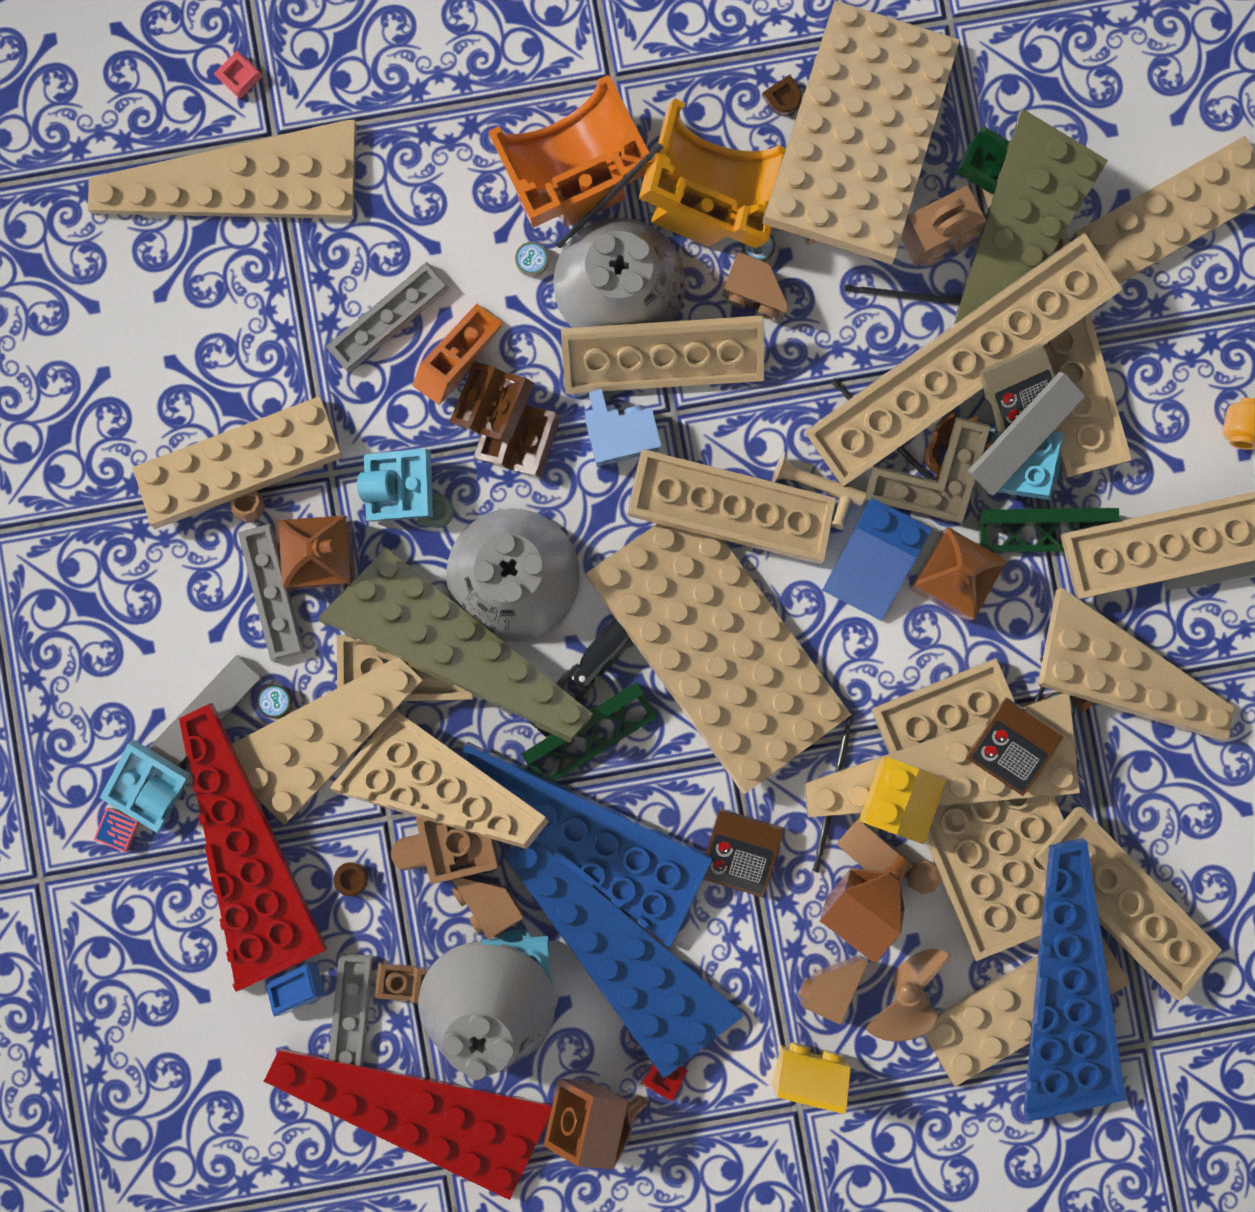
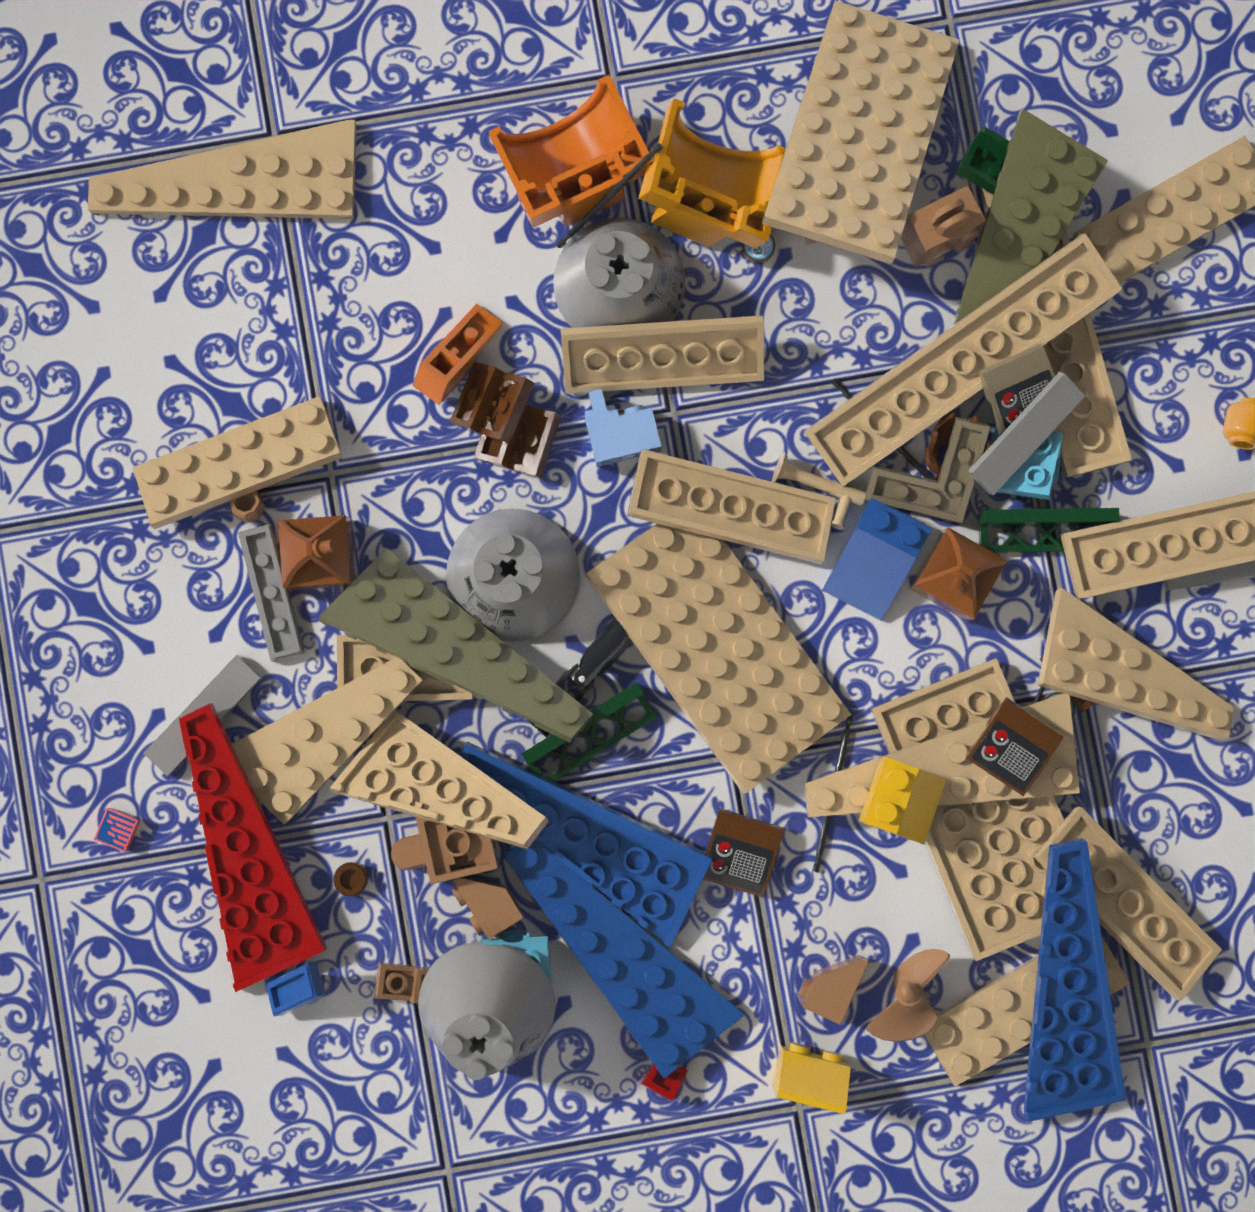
(145, 786): medium azure plate -> none
(238, 75): coral tile -> none
(274, 701): tile -> none
(351, 1008): light grey tile -> none
(387, 317): light grey tile -> none
(397, 485): medium azure plate -> none
(442, 513): sand green tile -> none
(450, 1125): red wing -> none
(531, 259): tile -> none
(590, 1123): dark orange piece -> none
(755, 286): medium nougat slope -> none
(783, 97): reddish brown tile -> none
(867, 908): dark orange piece -> none
(869, 848): medium nougat slope -> none
(902, 294): black piece -> none
(923, 877): medium nougat tile -> none

